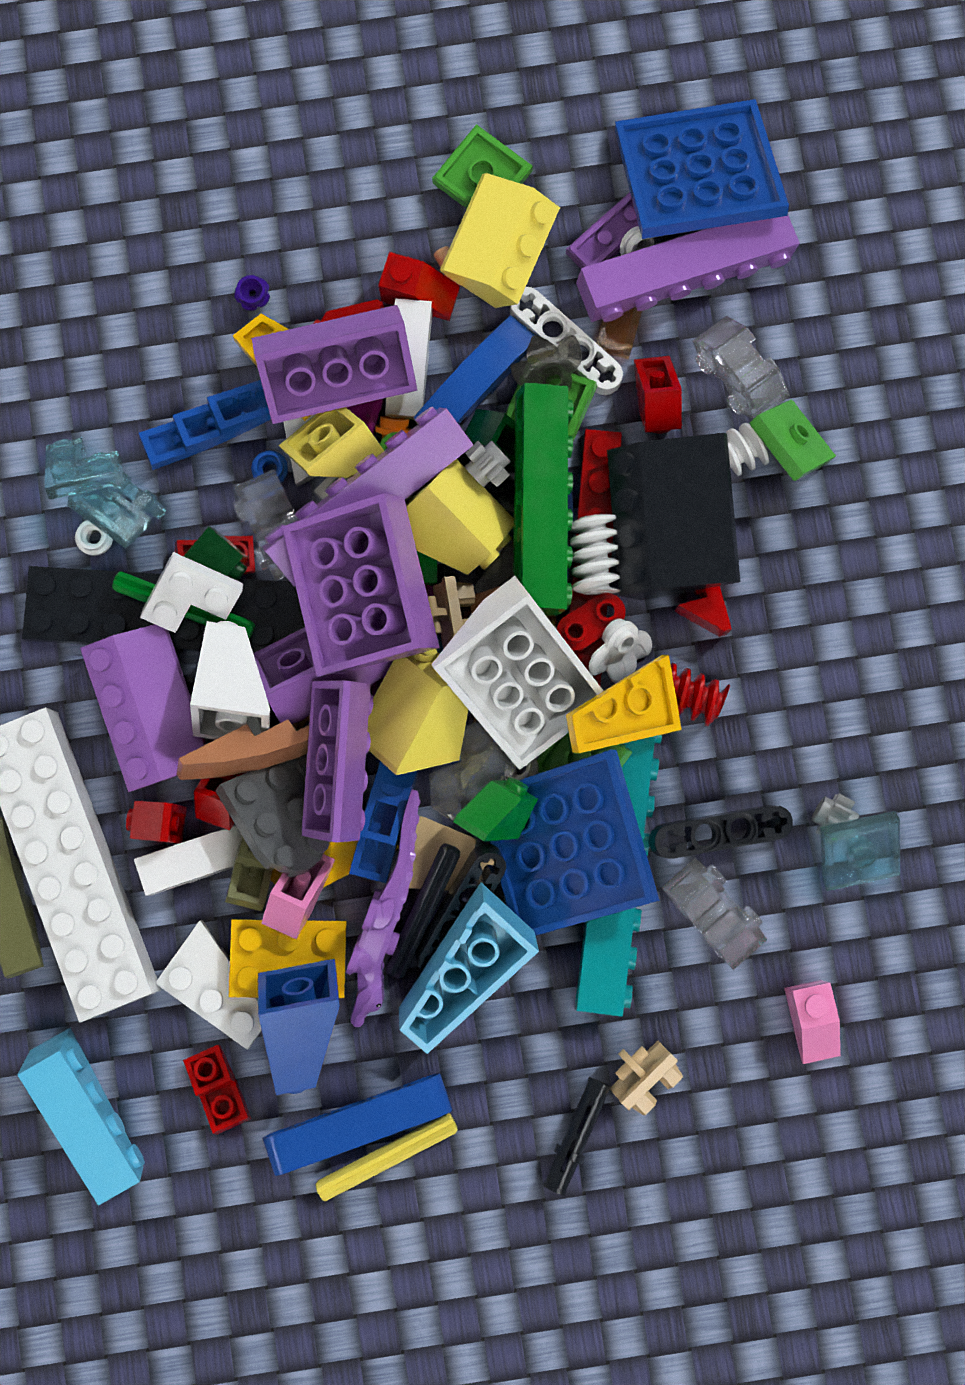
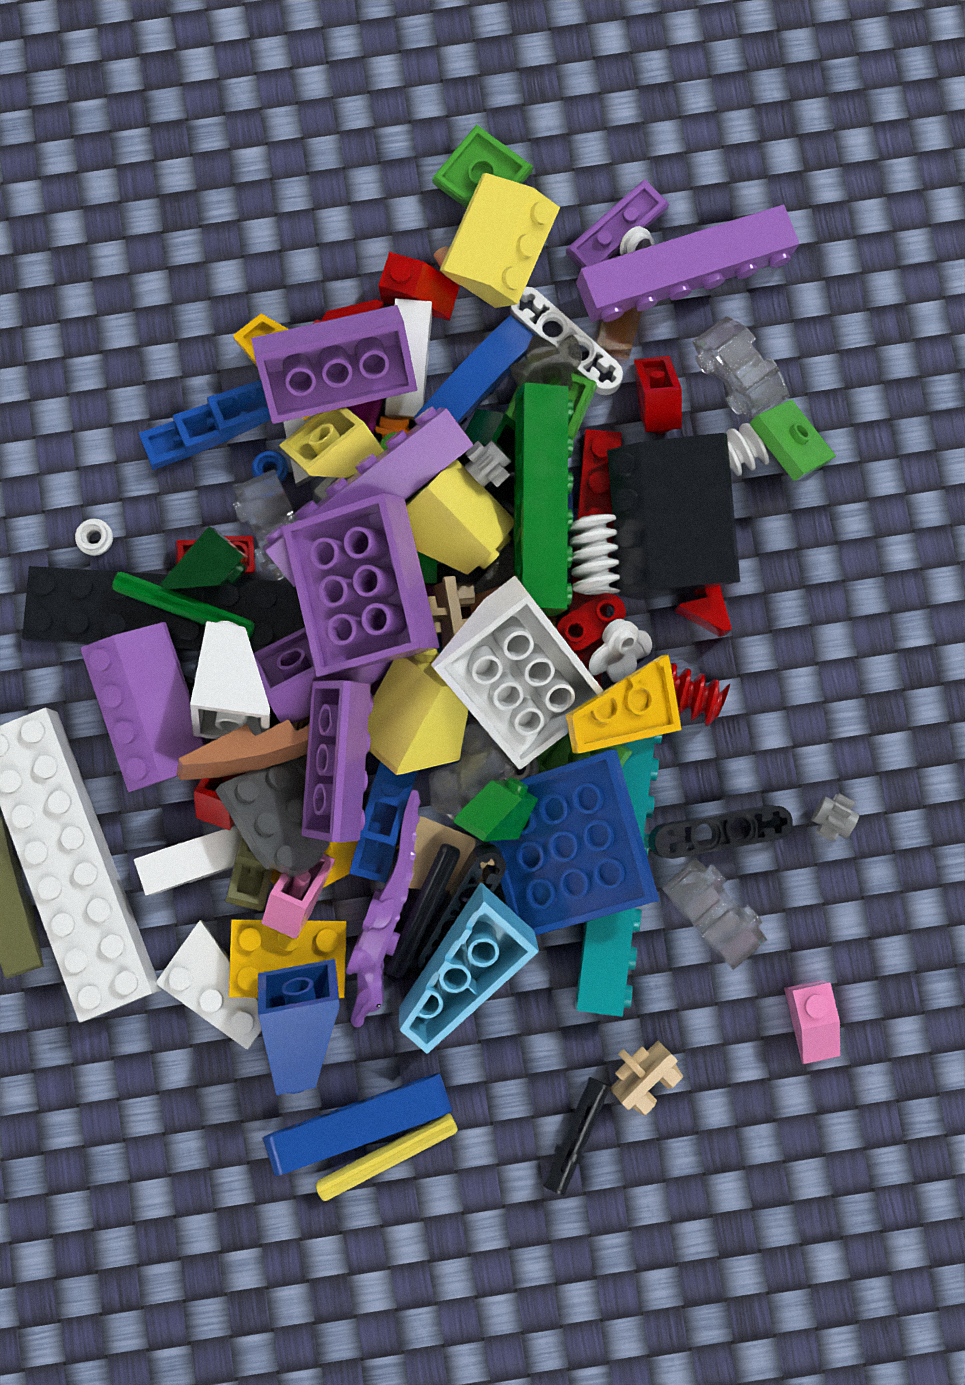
(73, 473): clear light blue plate -> none
(81, 1116): medium azure wedge -> none
(115, 514): clear light blue plate -> none
(156, 821): red slope -> none
(187, 584): white plate -> none
(217, 1089): red slope -> none
(248, 284): dark purple plate -> none
(700, 169): blue plate -> none
(860, 850): clear light blue plate -> none

